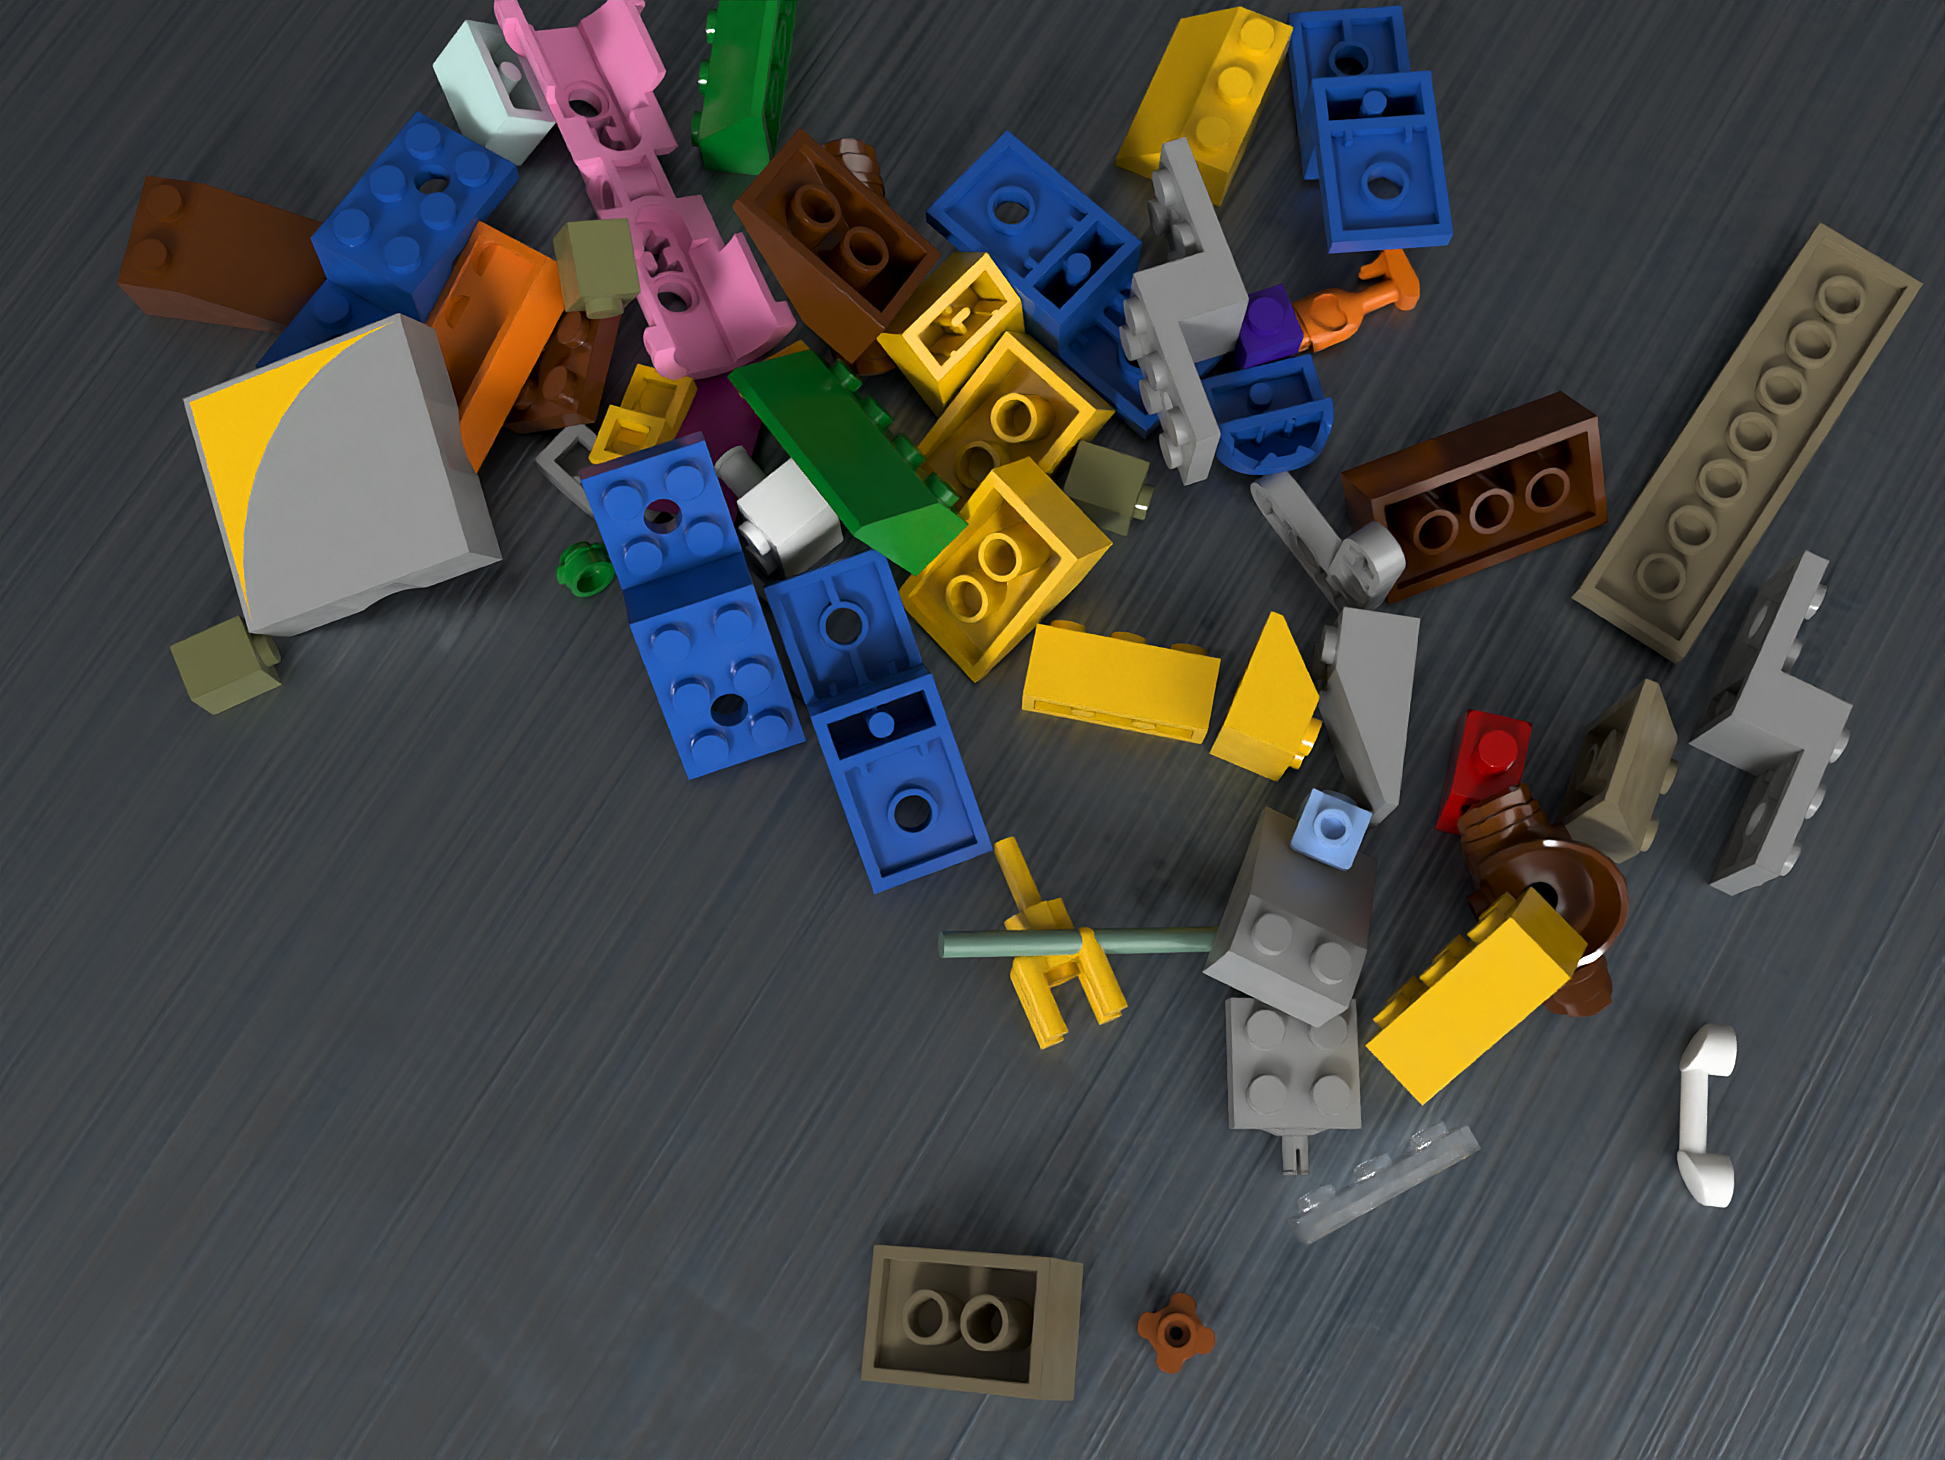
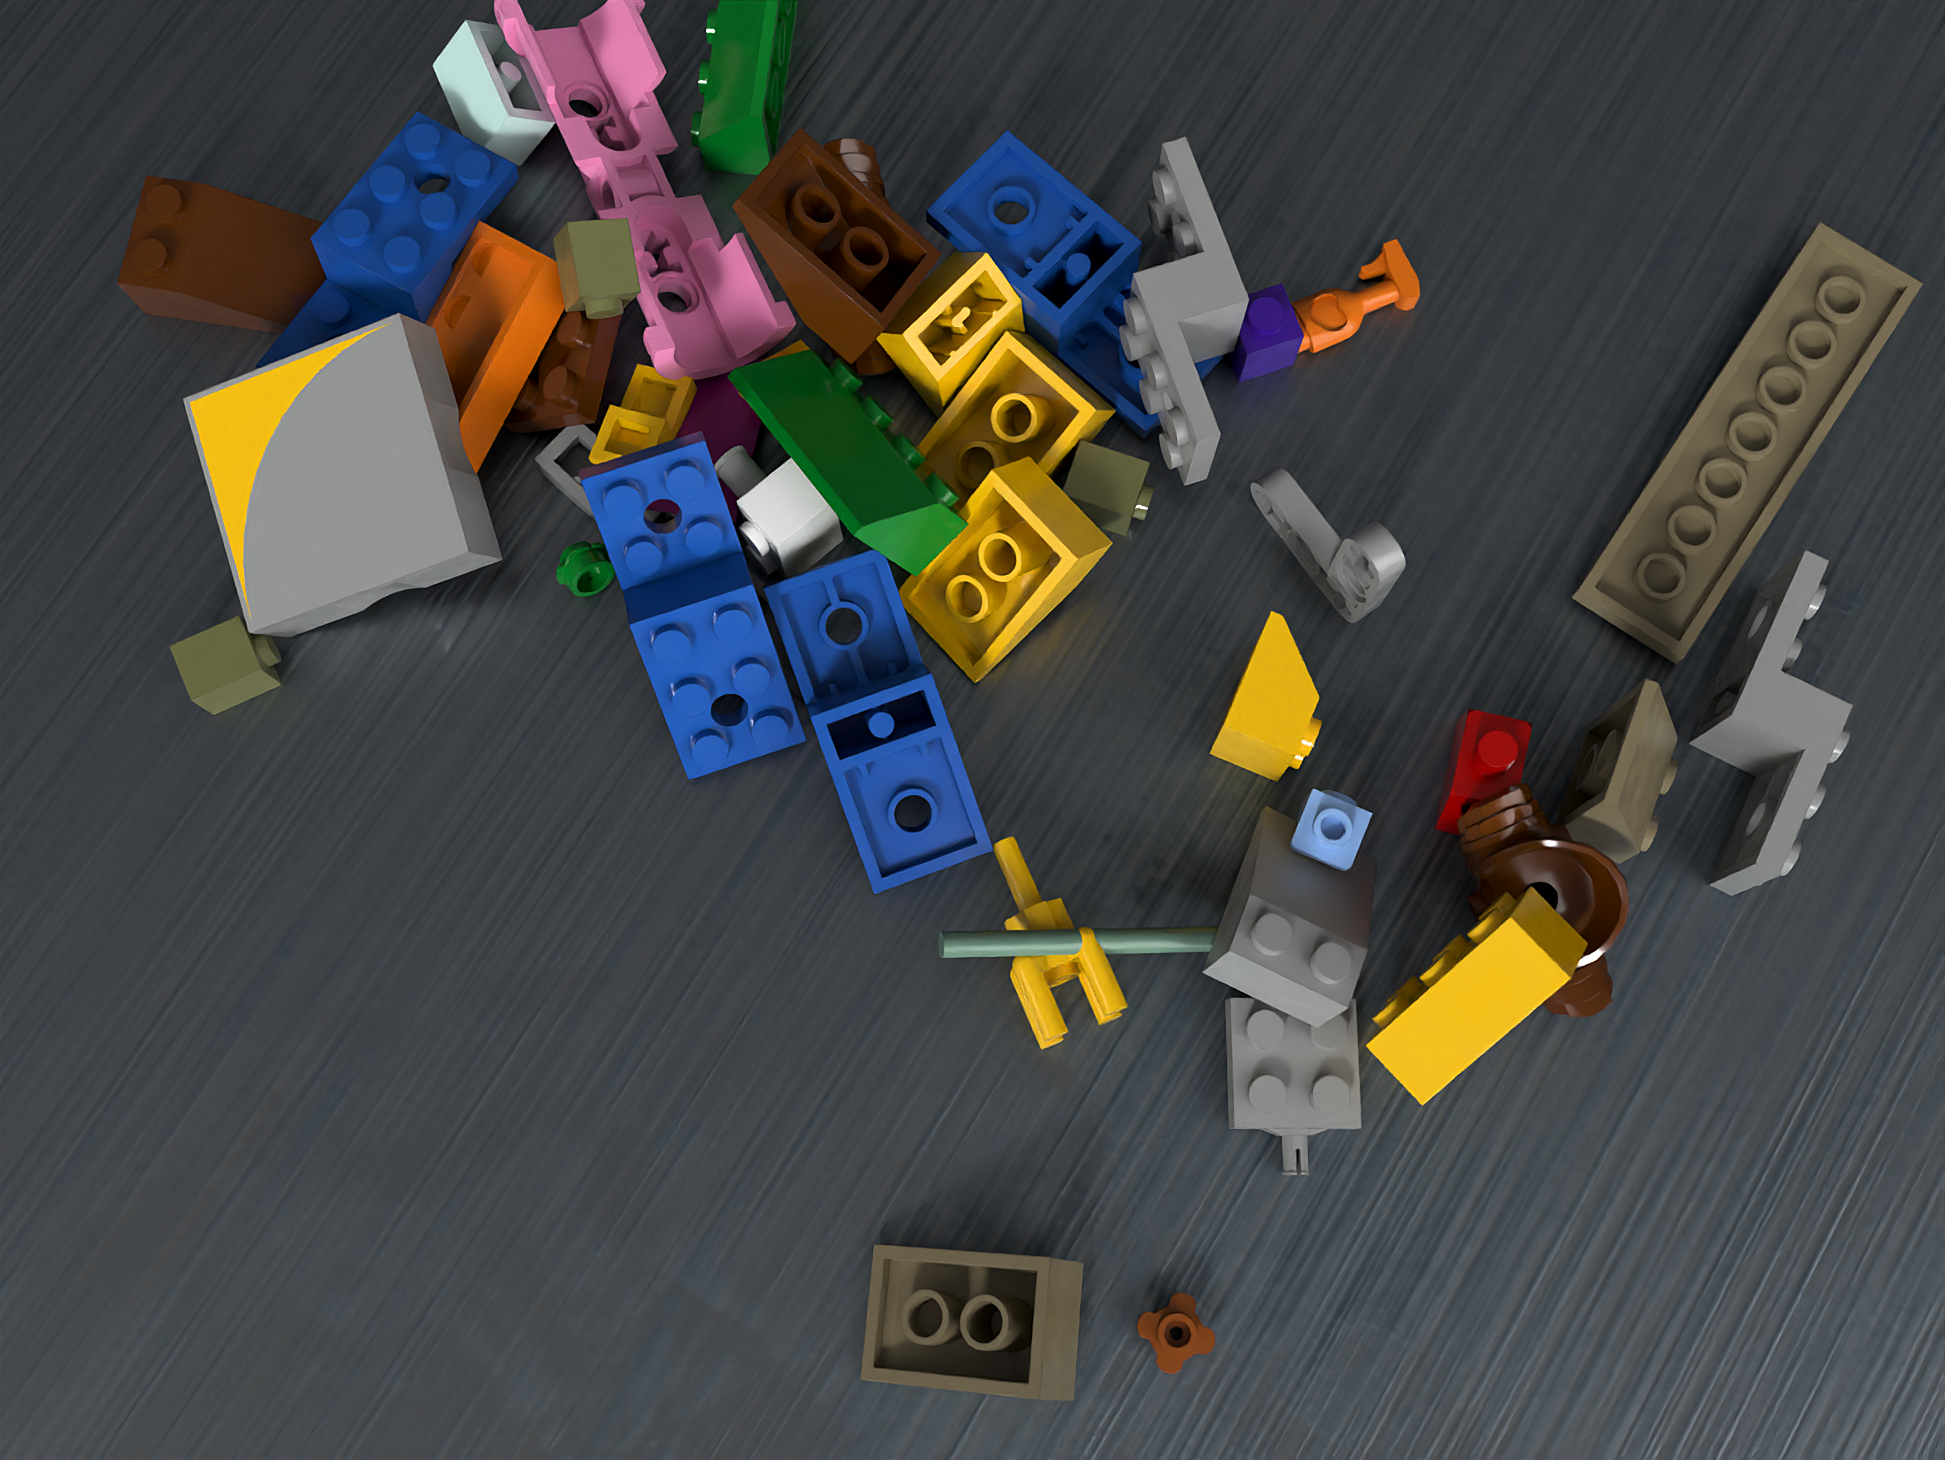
(1121, 681): yellow brick -> none
(1210, 92): yellow slope -> none
(1270, 416): blue slope -> none
(1365, 701): light grey slope -> none
(1368, 130): blue bracket -> none
(1381, 1180): clear plate -> none
(1484, 491): reddish brown slope -> none
(1705, 1174): white bar -> none

